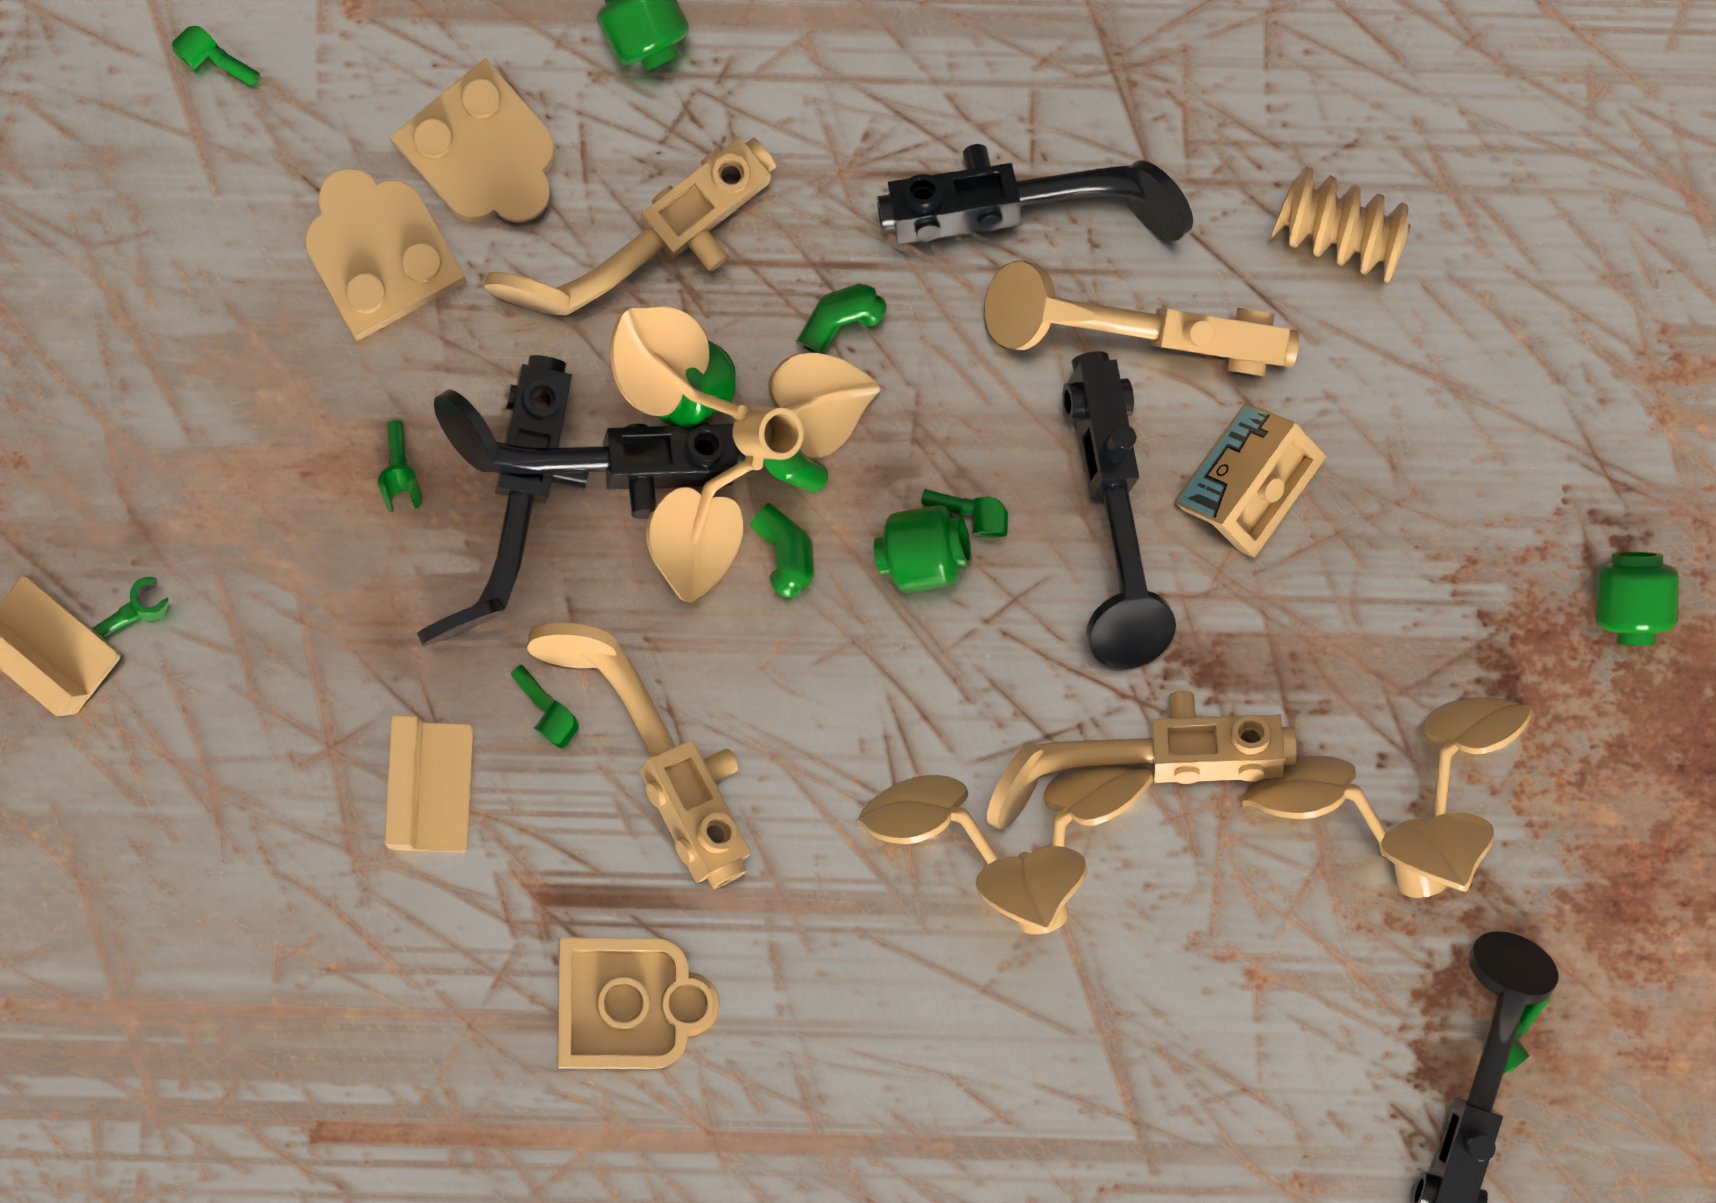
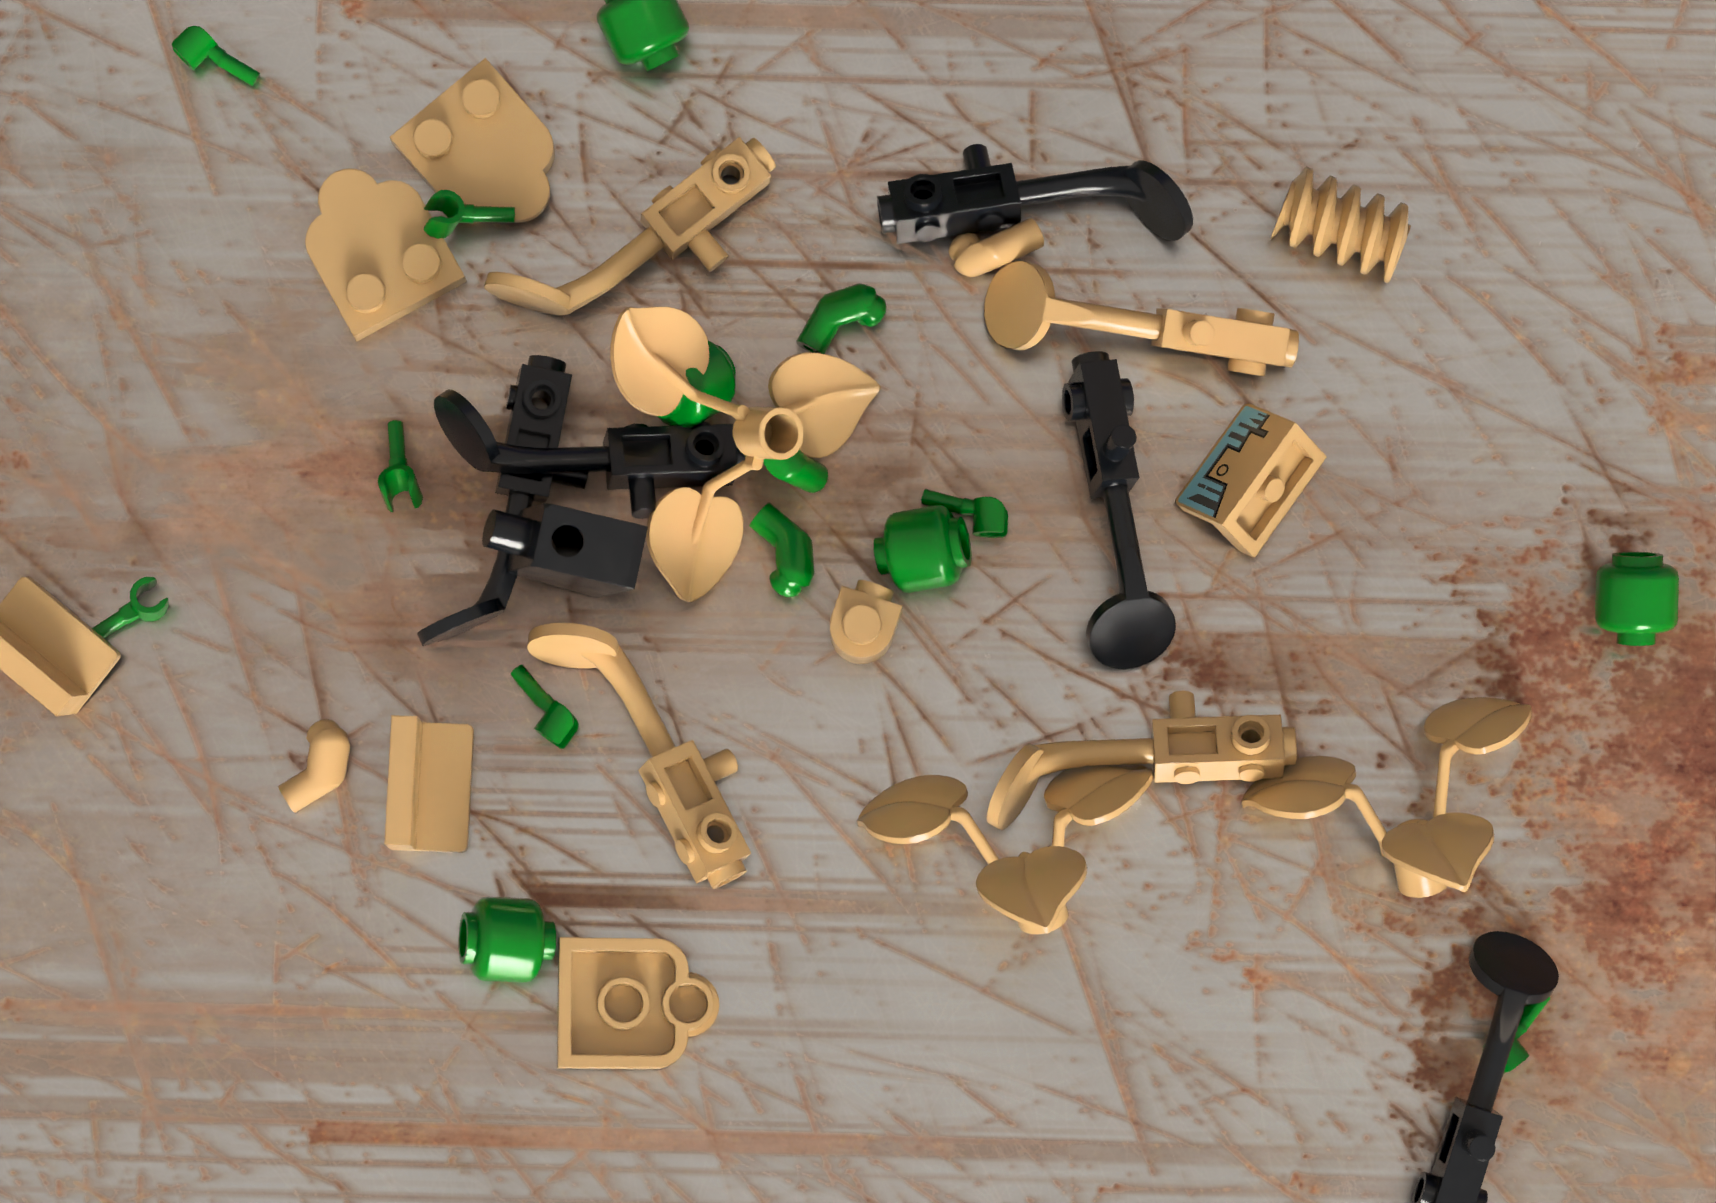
(325, 765): none -> tan arm
(458, 212): none -> green hand
(506, 939): none -> green head
(568, 548): none -> black torso
(864, 622): none -> tan plate
(979, 256): none -> tan arm

